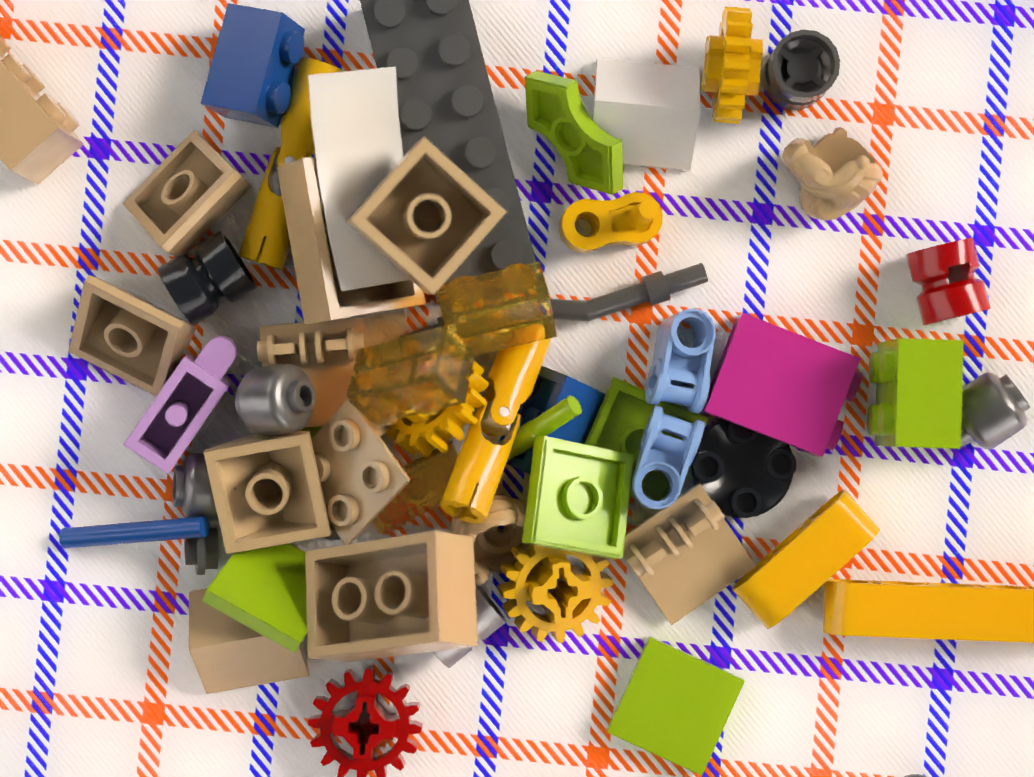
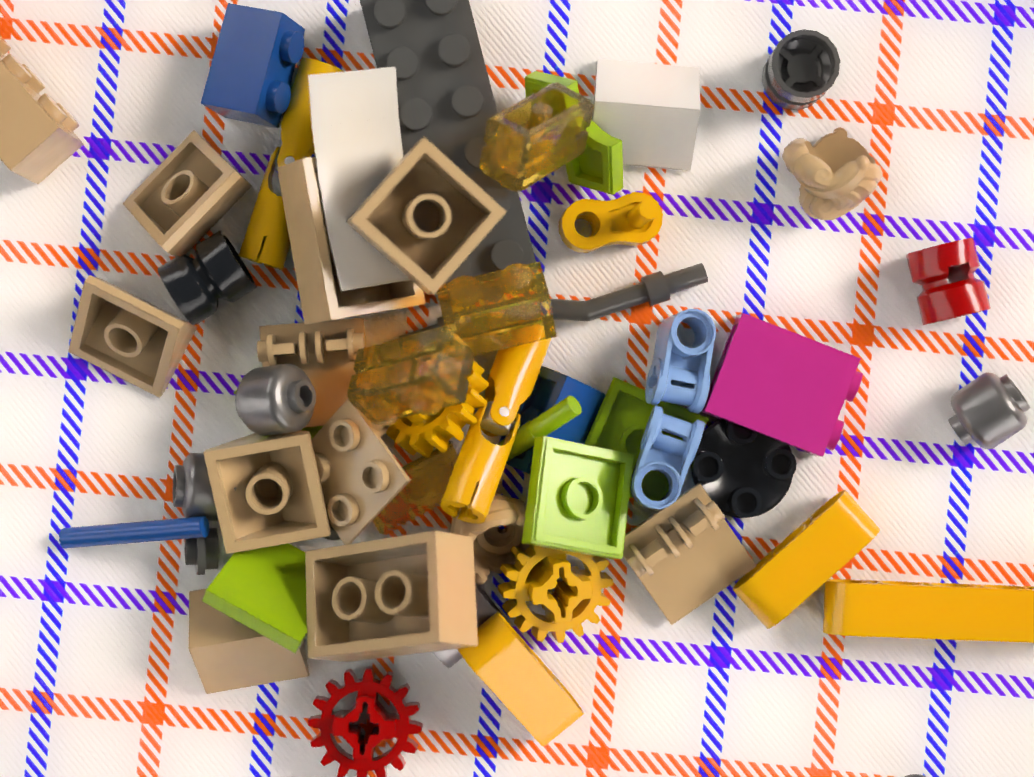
(183, 404): lavender brick -> none
(521, 680): none -> yellow beam
(536, 136): none -> clear yellow brick
(675, 705): lime tile -> none
(732, 65): yellow gear -> none
(917, 393): lime brick -> none

